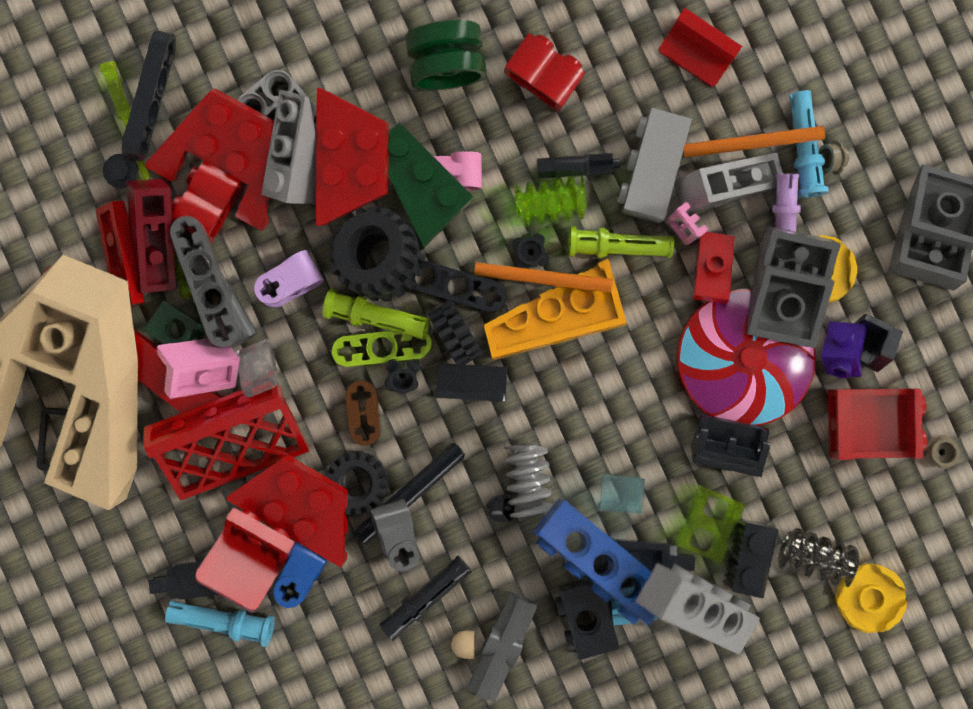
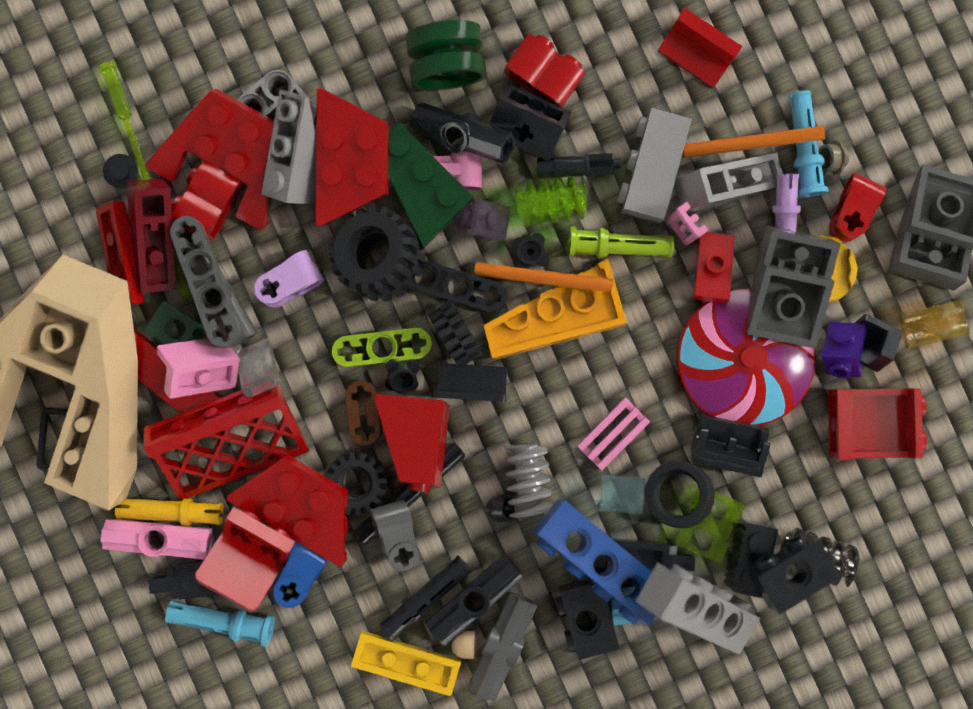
(136, 537): none -> bright pink piece
(149, 95): black beam -> none
(174, 511): none -> yellow pin
(362, 312): lime pin -> none
(406, 663): none -> yellow plate
(415, 438): none -> red slope
(458, 615): none -> black piece
(476, 137): none -> black piece
(483, 220): none -> bracket
(532, 120): none -> black brick
(634, 413): none -> bright pink tile
(655, 482): none -> black tyre
(813, 573): none -> black brick
(857, 203): none -> red piece
(873, 599): yellow tile -> none
(934, 324): none -> clear yellow hips
(950, 455): dark tan plate -> none

